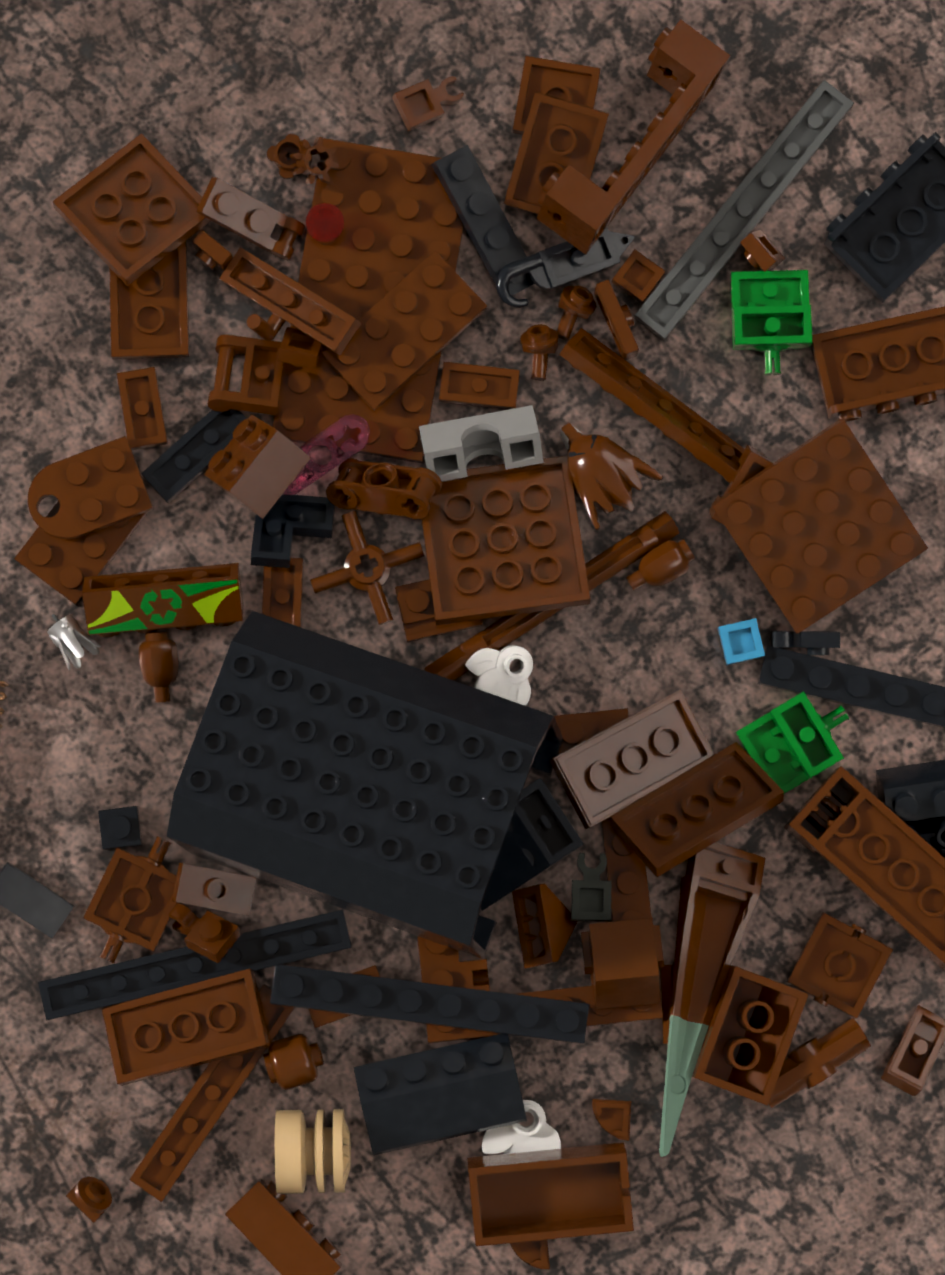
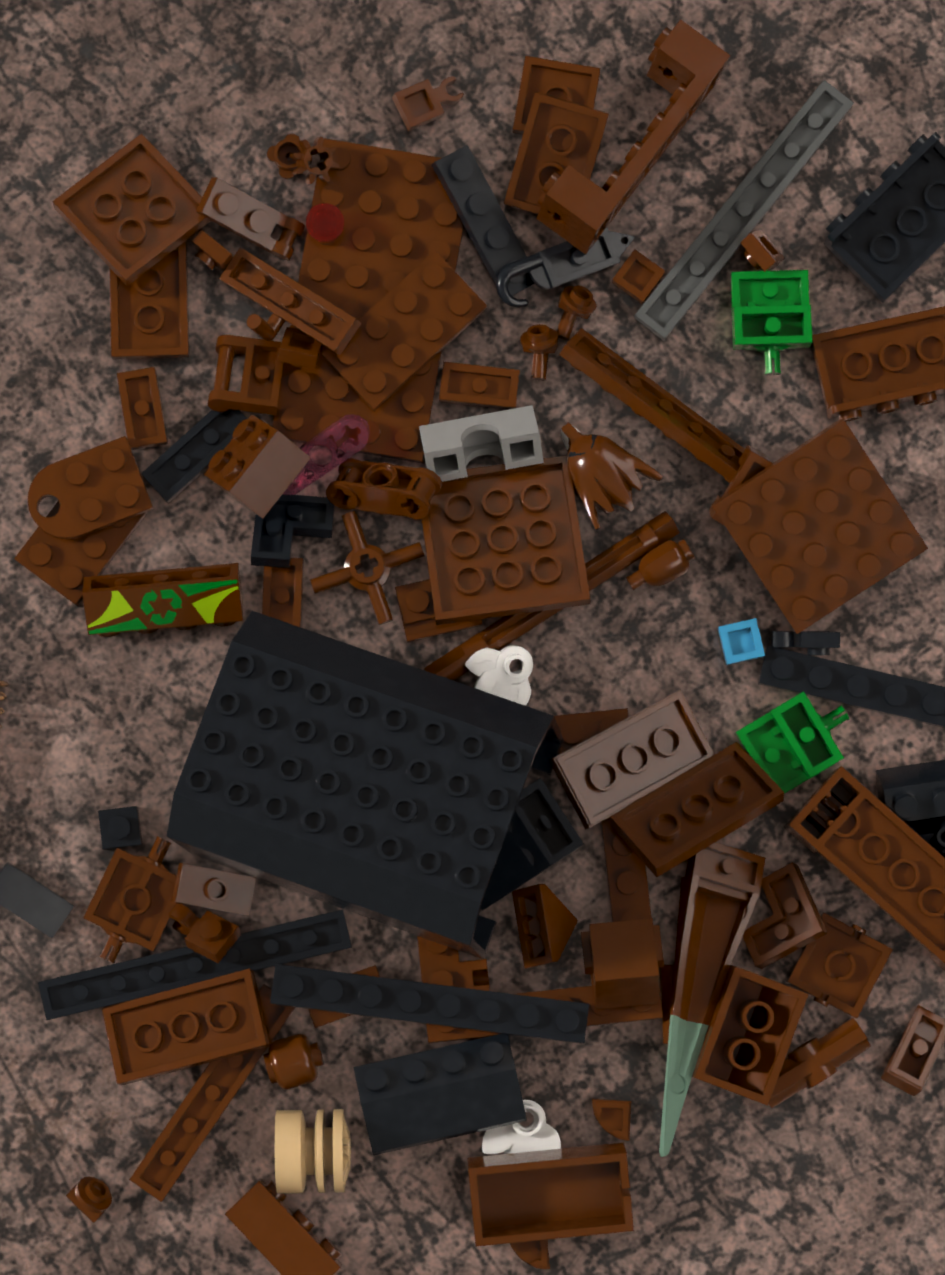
(68, 637): flat silver piece -> none
(159, 663): reddish brown plant -> none
(591, 896): pearl dark grey plate -> none
(618, 320): reddish brown plate -> none
(793, 920): none -> reddish brown plate

